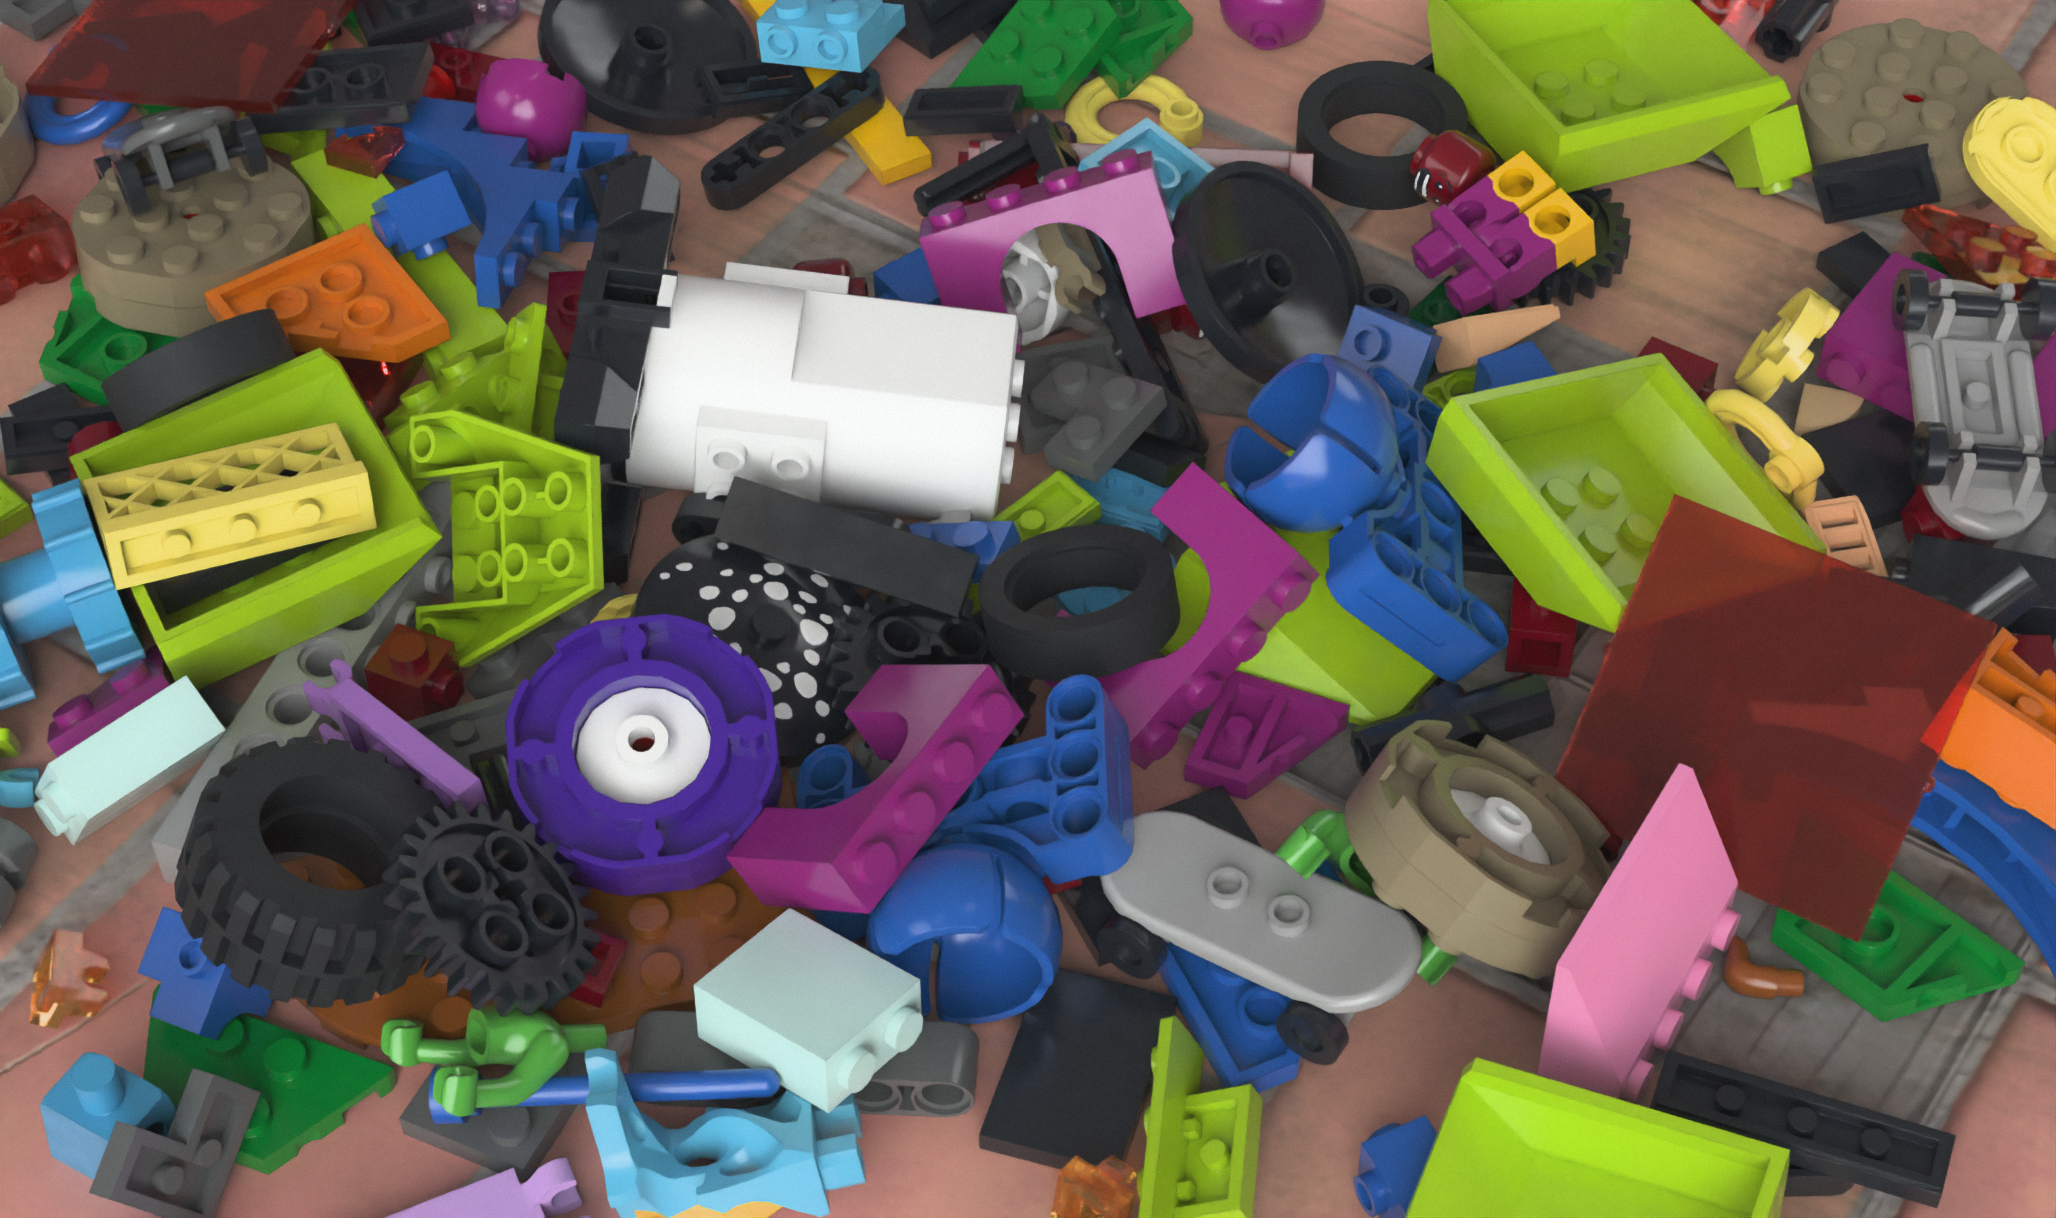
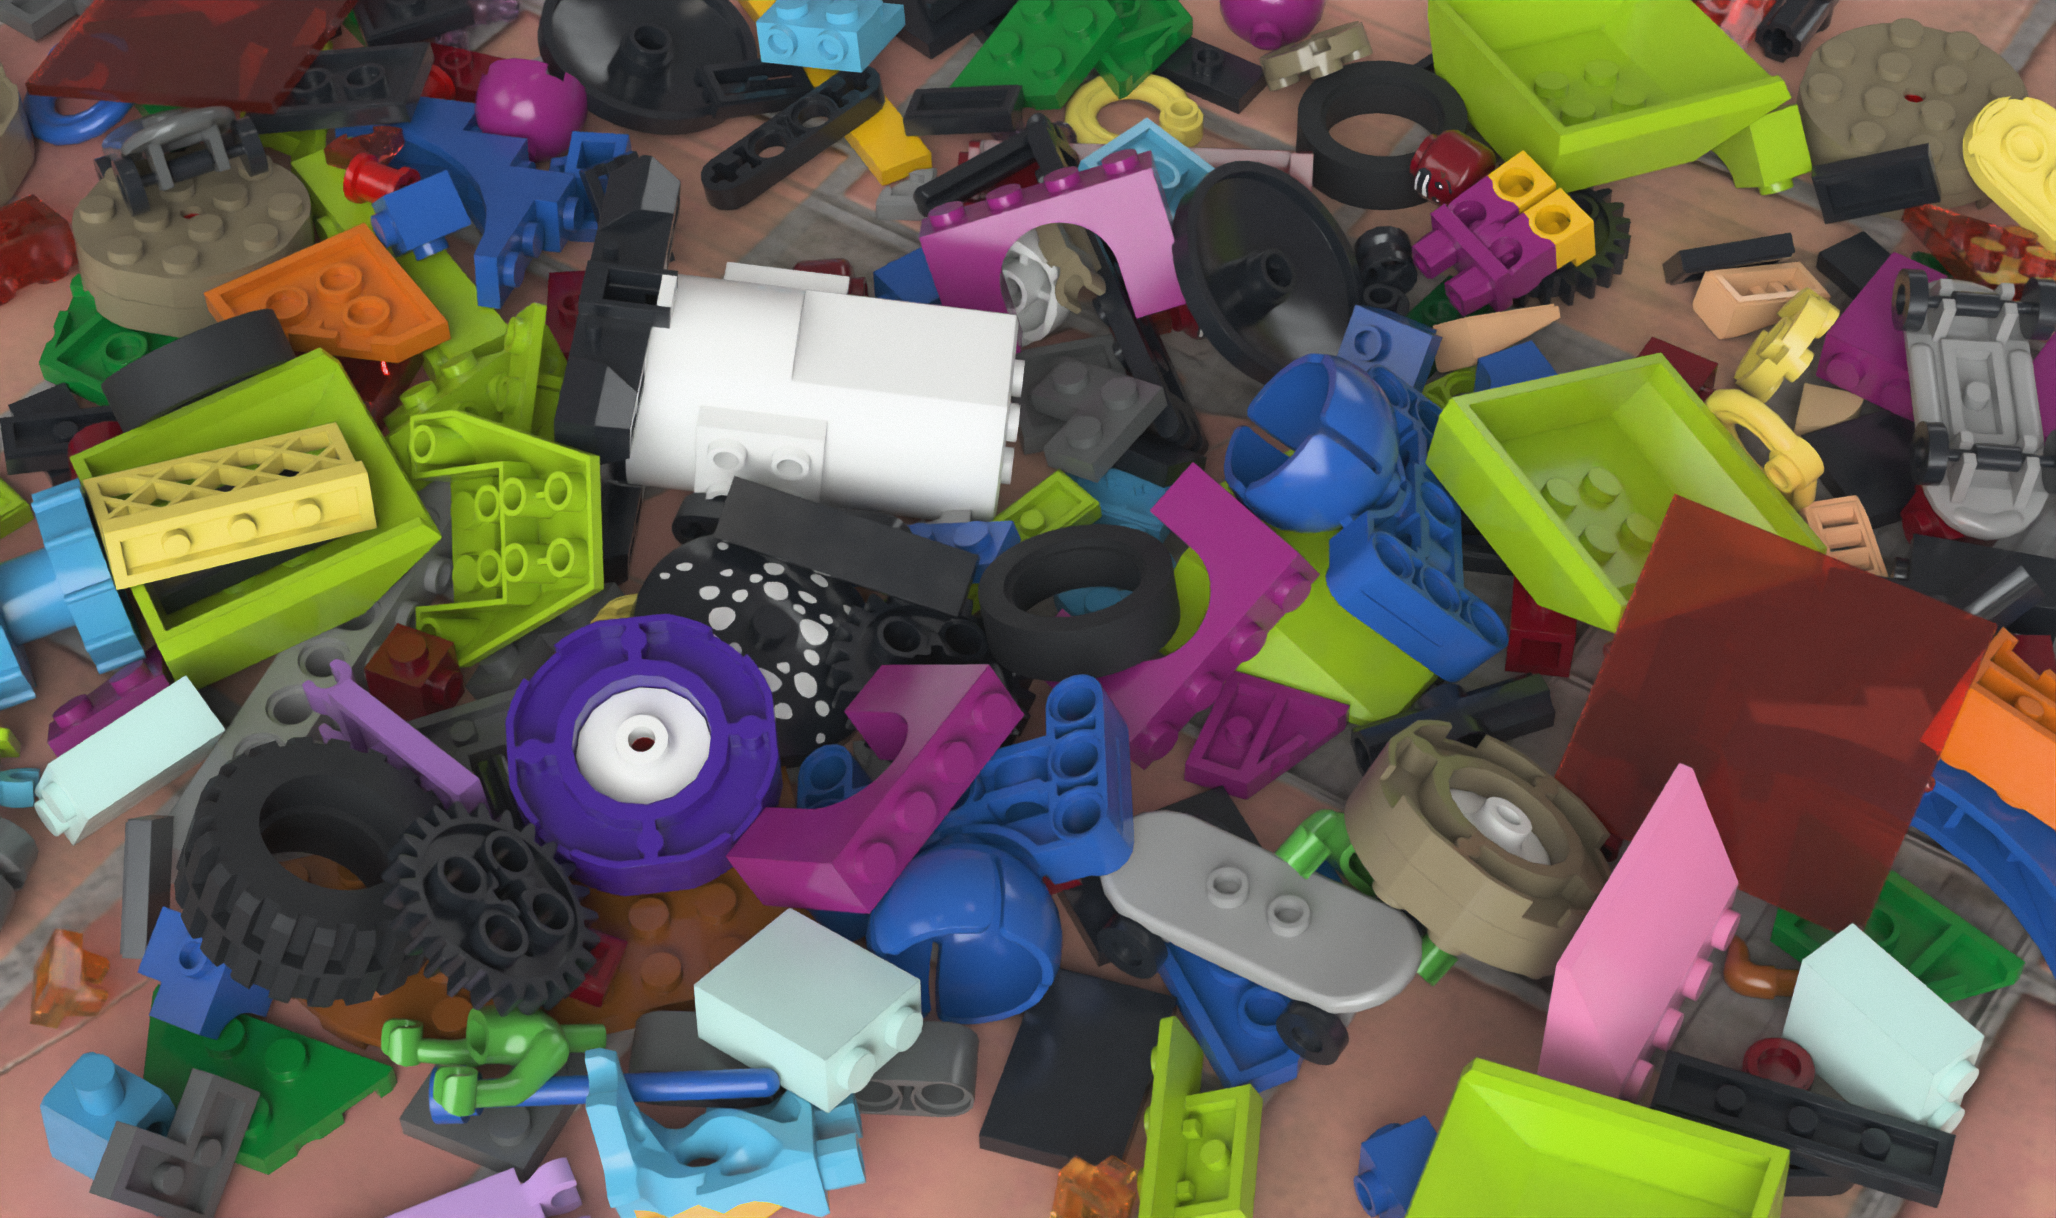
(145, 880): none -> tile
(371, 180): none -> red bush
(898, 201): none -> light grey tile
(1213, 75): none -> black plate
(1315, 56): none -> dark tan plate
(1386, 258): none -> black wheel
(1692, 263): none -> black tile
(1750, 297): none -> light nougat slope
(1780, 1062): none -> dark red tile
(1882, 1033): none -> light aqua brick

